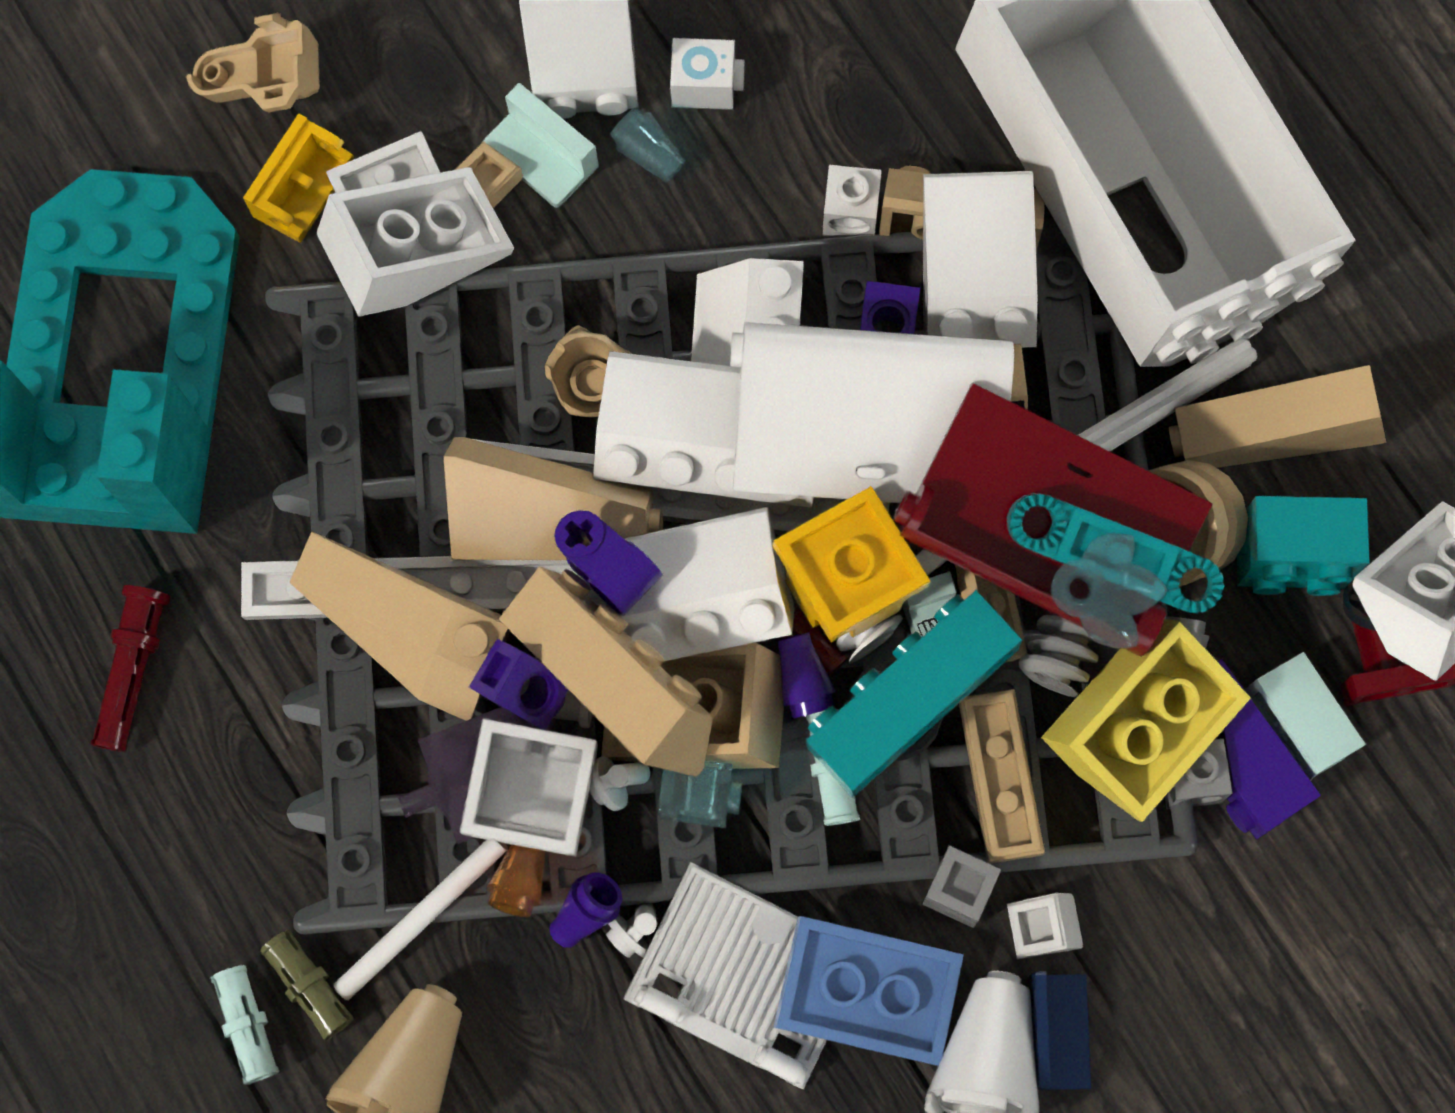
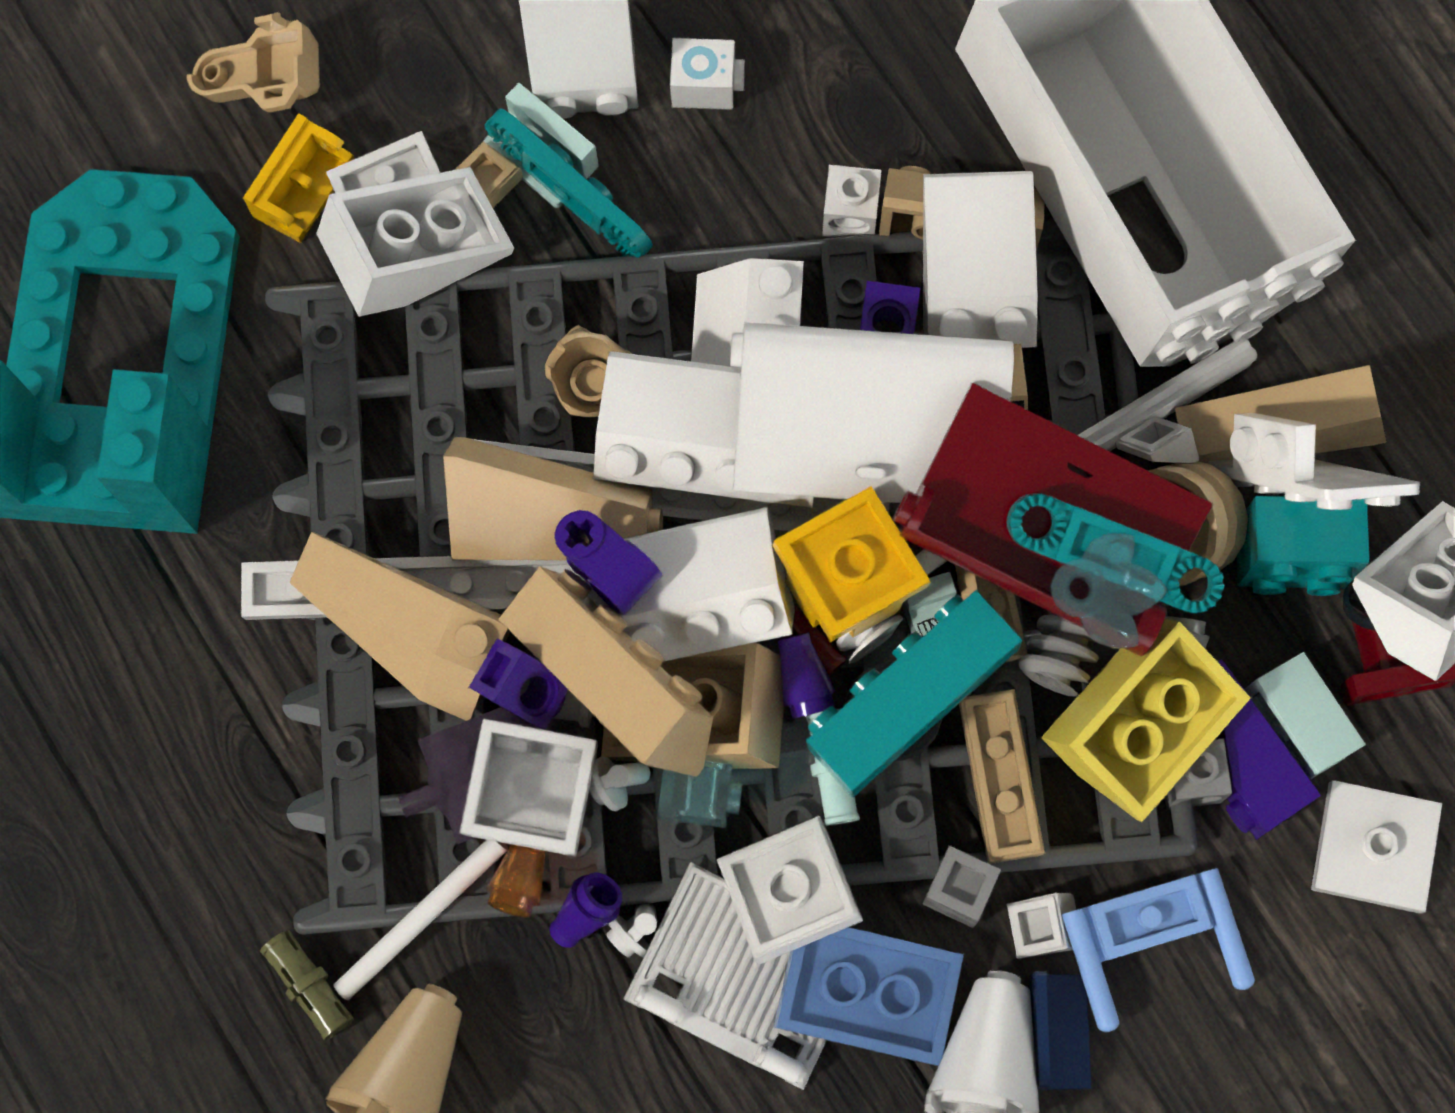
(133, 644): dark red pin -> none
(244, 1024): light aqua pin -> none
(555, 172): none -> teal plate
(647, 144): clear light blue cone -> none
(789, 890): none -> white plate
(1150, 920): none -> light blue plate
(1160, 442): none -> white slope
(1279, 459): none -> white bracket
(1376, 846): none -> white plate

